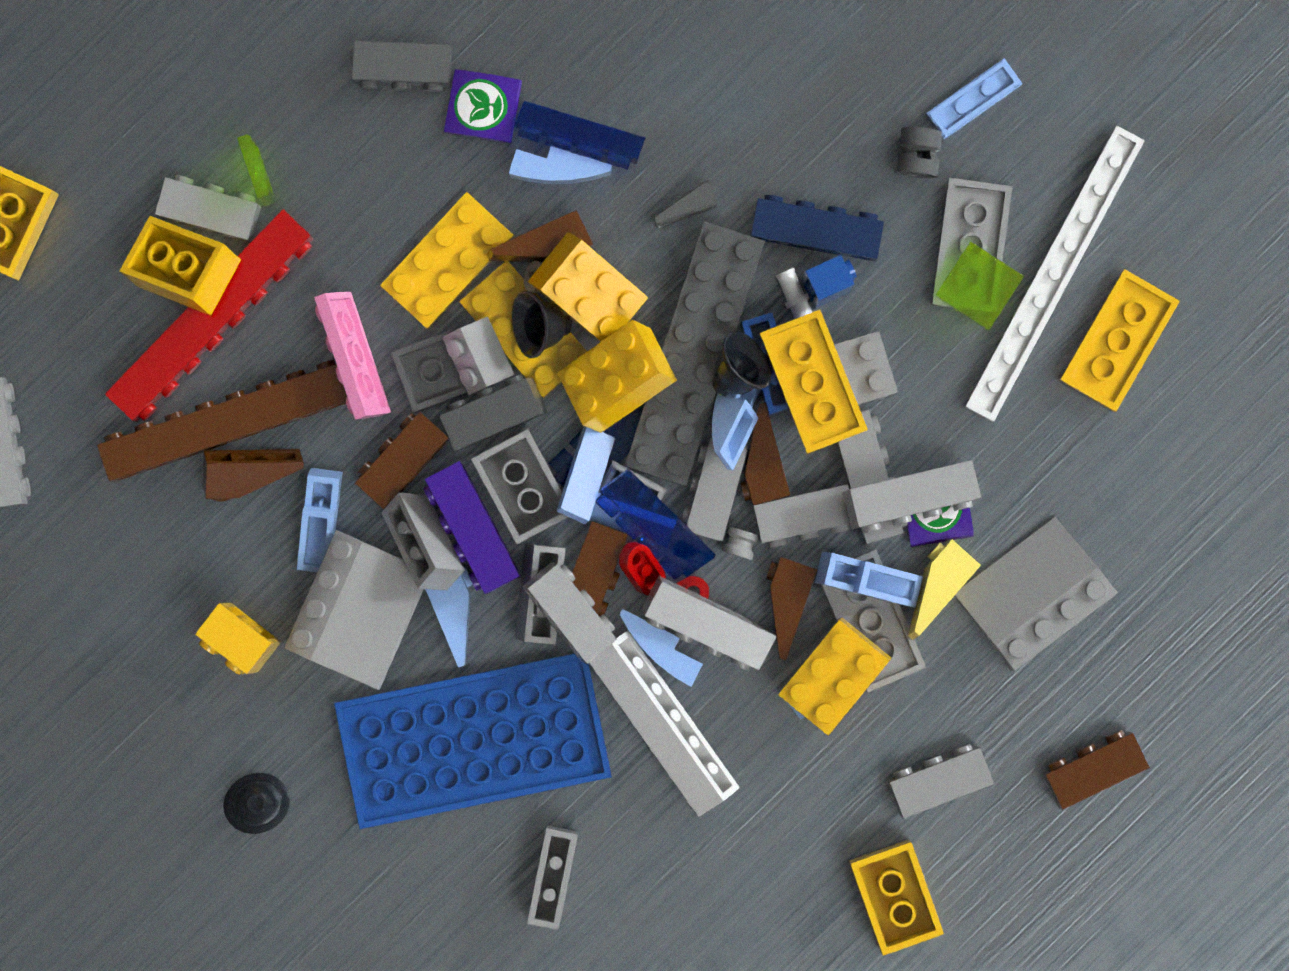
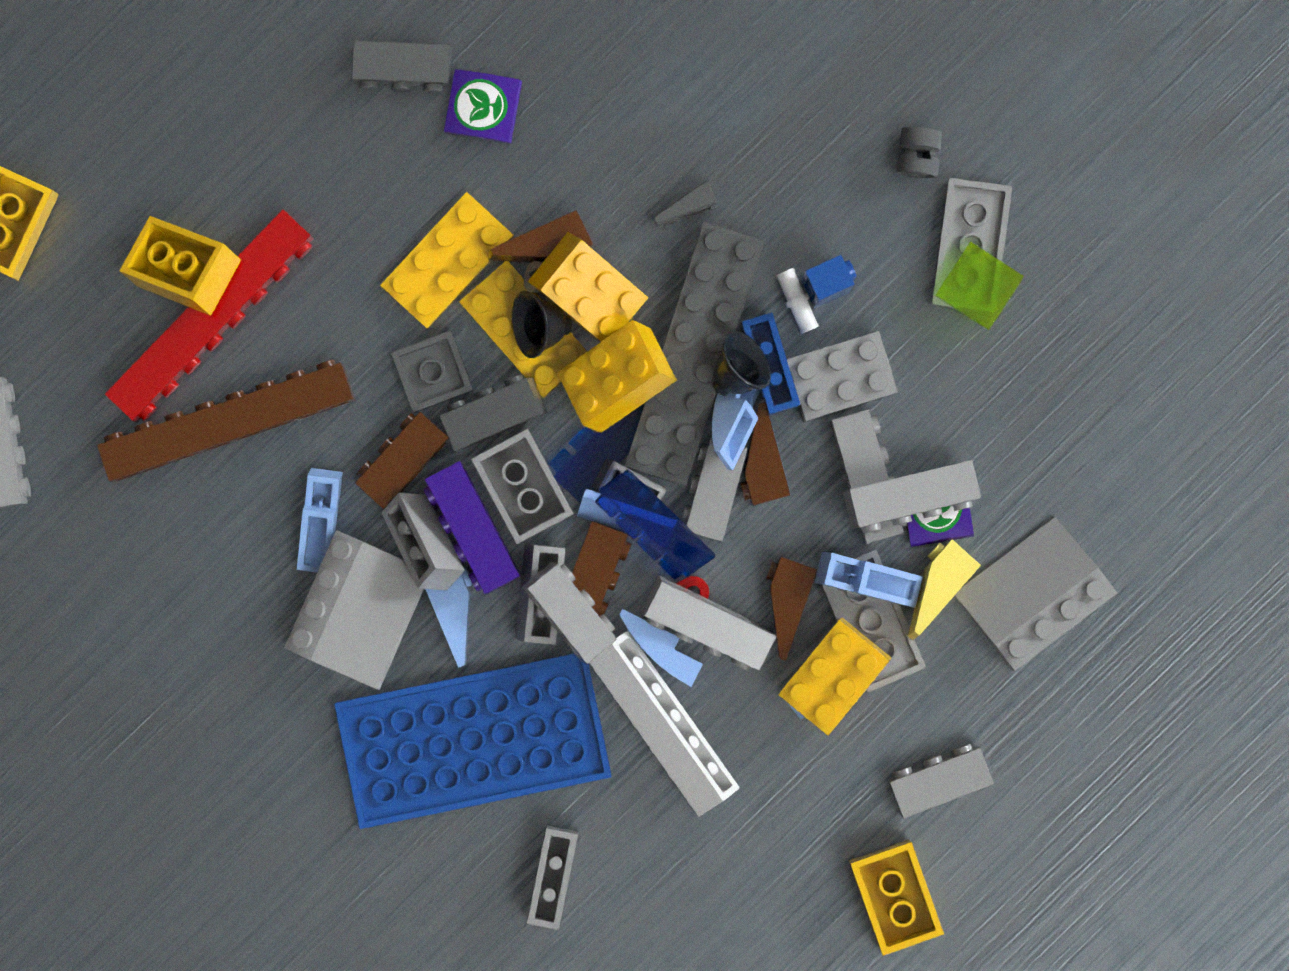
(208, 208): light grey brick -> none
(237, 639): yellow brick -> none
(240, 472): reddish brown slope -> none
(256, 170): clear neon green tile -> none
(256, 803): black hat -> none
(352, 355): bright pink plate -> none
(478, 355): light grey brick -> none
(557, 168): light blue slope -> none
(568, 130): clear blue windscreen -> none
(585, 475): light blue tile -> none
(640, 567): red plate -> none
(740, 543): light grey wheel -> none
(802, 516): light grey brick -> none
(813, 381): yellow plate -> none
(817, 229): dark blue brick -> none
(974, 99): light blue tile -> none
(1054, 273): white plate -> none
(1095, 768): reddish brown brick -> none
(1119, 340): yellow plate -> none

